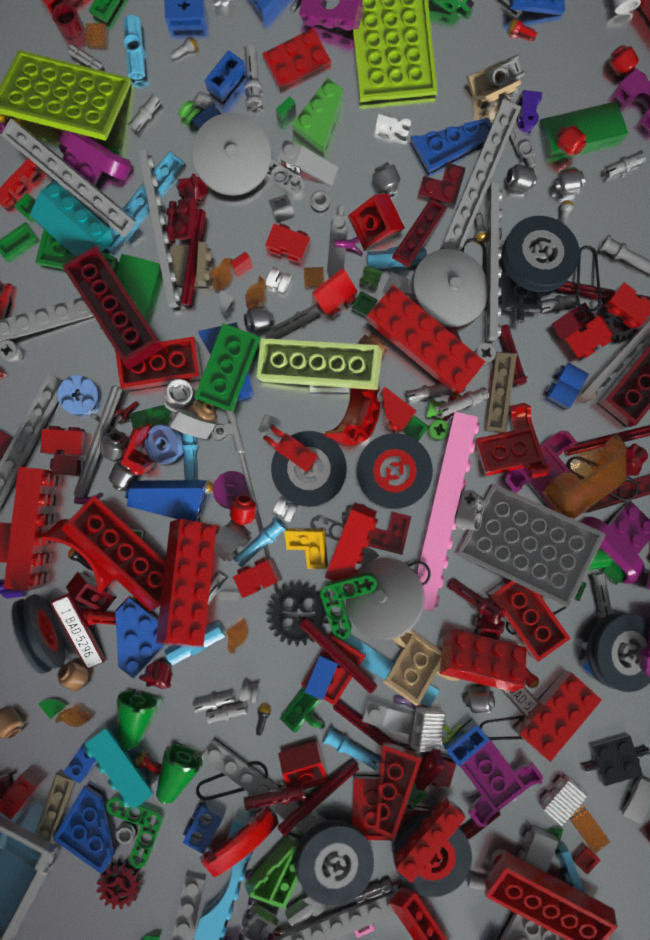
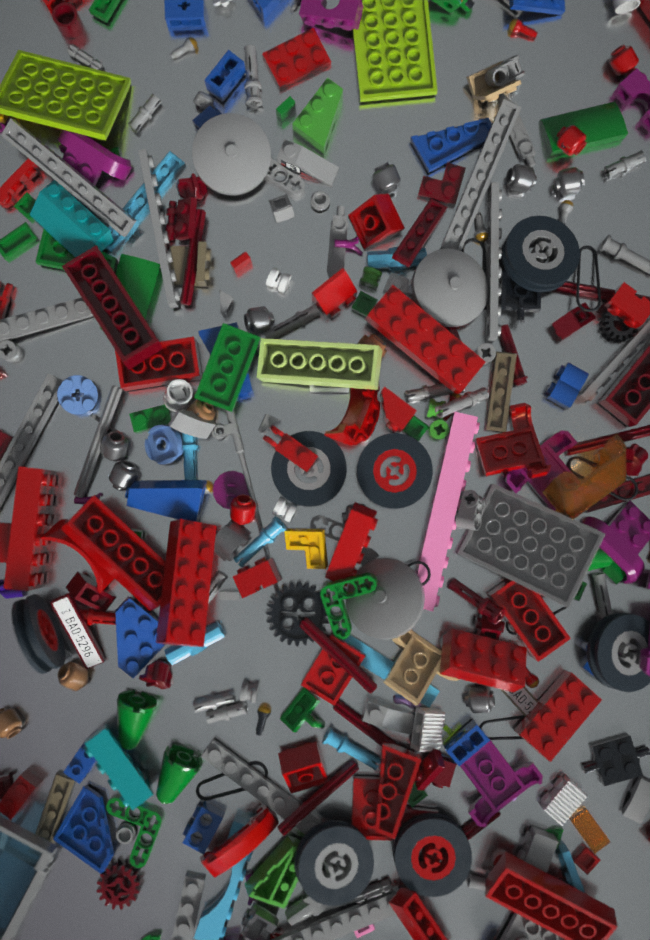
(52, 706): green tile -> none
(57, 440): red brick -> none
(66, 465): dark red brick -> none
(75, 556): black piece -> none
(75, 716): clear orange piece -> none
(95, 34): clear orange tile -> none
(123, 413): red hand -> none
(132, 457): red bracket -> none
(133, 37): medium azure piece -> none
(144, 762): red piece -> none
(189, 112): bright green wheel -> none
(221, 274): clear orange piece -> none
(236, 635): clear orange piece -> none
(256, 293): clear orange piece -> none
(285, 796): dark red pin -> none
(288, 241): red brick -> none
(313, 277): clear orange tile -> none
(321, 677): blue tile -> none
(390, 125): white plate -> none
(395, 537): dark red plate -> none
(428, 839): red brick -> none
(527, 115): dark purple leg -> none
(558, 303): light grey pin -> none
(596, 333): red brick -> none

